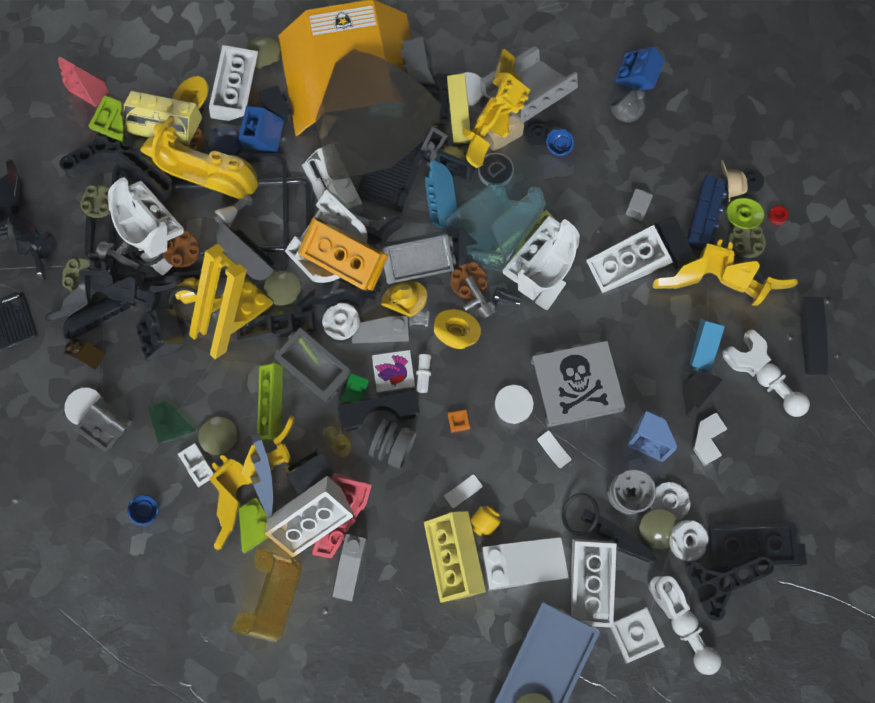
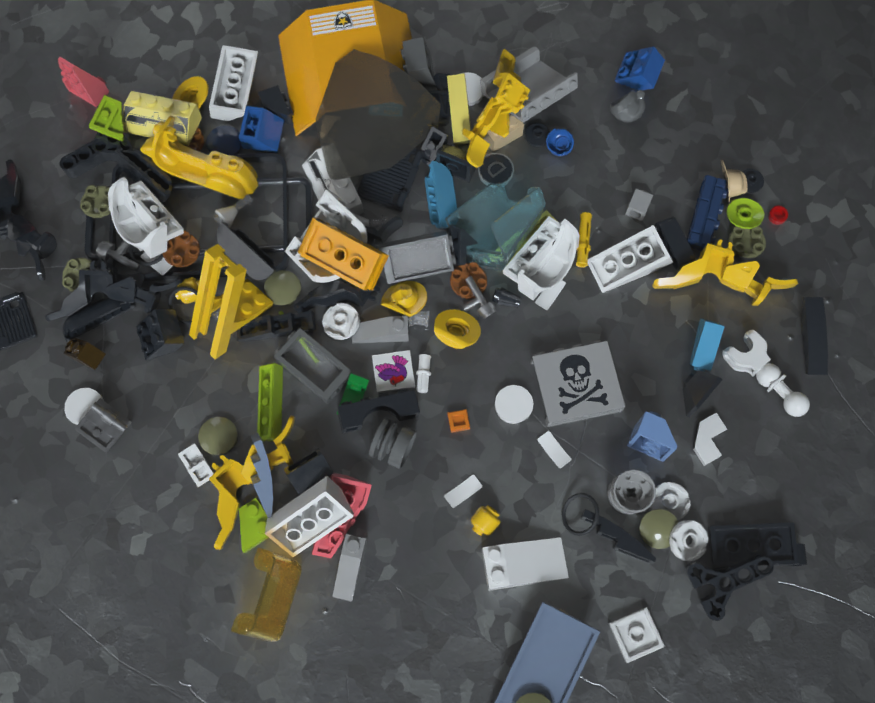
(143, 510): blue hair -> none
(168, 423): clear green wing -> none
(267, 49): olive dish -> none
(330, 432): clear yellow plate -> none
(454, 556): light yellow slope -> none
(584, 233): none -> yellow pin
(593, 581): white slope -> none
(684, 622): white piece -> none

